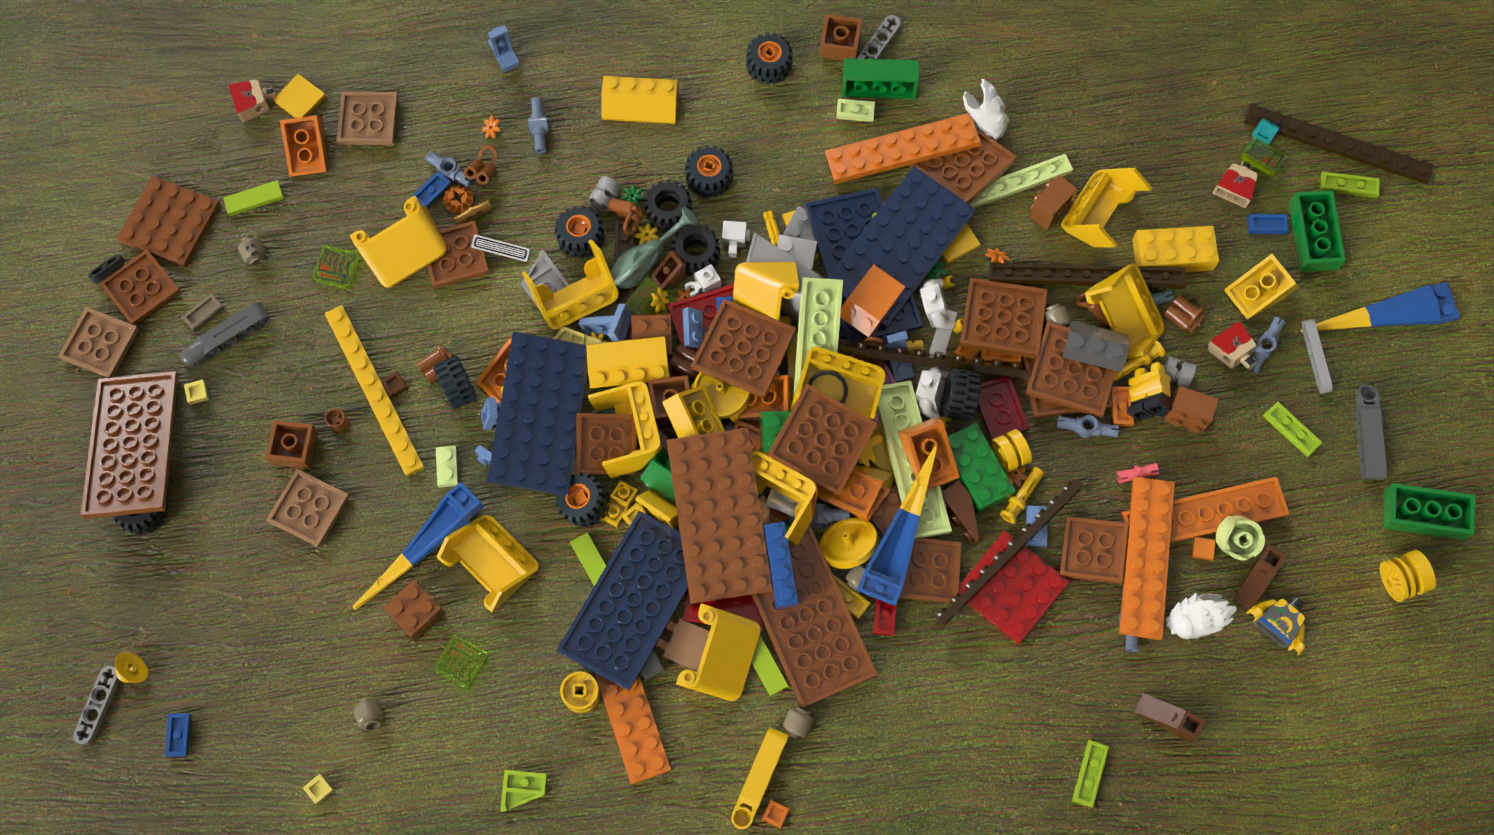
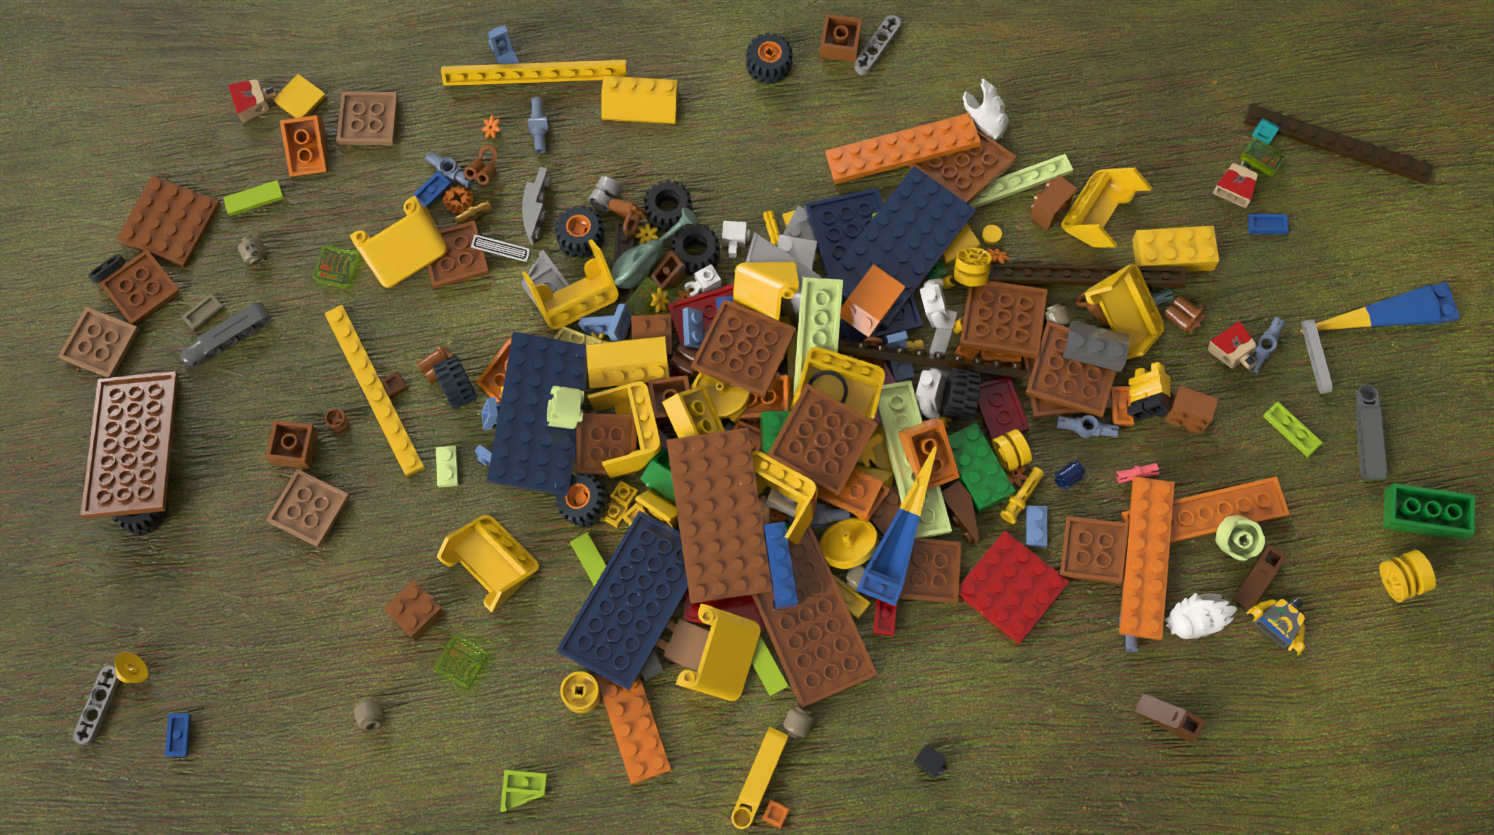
(196, 392): light yellow plate -> none
(318, 789): light yellow plate -> none
(448, 517): blue plate -> none
(532, 72): none -> yellow plate
(532, 207): none -> light grey slope
(565, 407): none -> yellowish green brick
(632, 195): green plant -> none
(709, 171): black wheel -> none
(855, 110): yellowish green plate -> none
(880, 78): green brick -> none
(930, 761): none -> black brick
(972, 266): none -> yellow wheel
(991, 234): none -> yellow tile
(1002, 559): dark brown plate -> none
(1069, 475): none -> clear blue brick
(1090, 774): lime tile -> none
(1132, 364): yellow pin -> none
(1180, 372): light grey wheel -> none
(1203, 549): orange tile -> none
(1261, 287): yellow slope -> none
(1316, 231): green brick -> none
(1350, 184): lime tile -> none

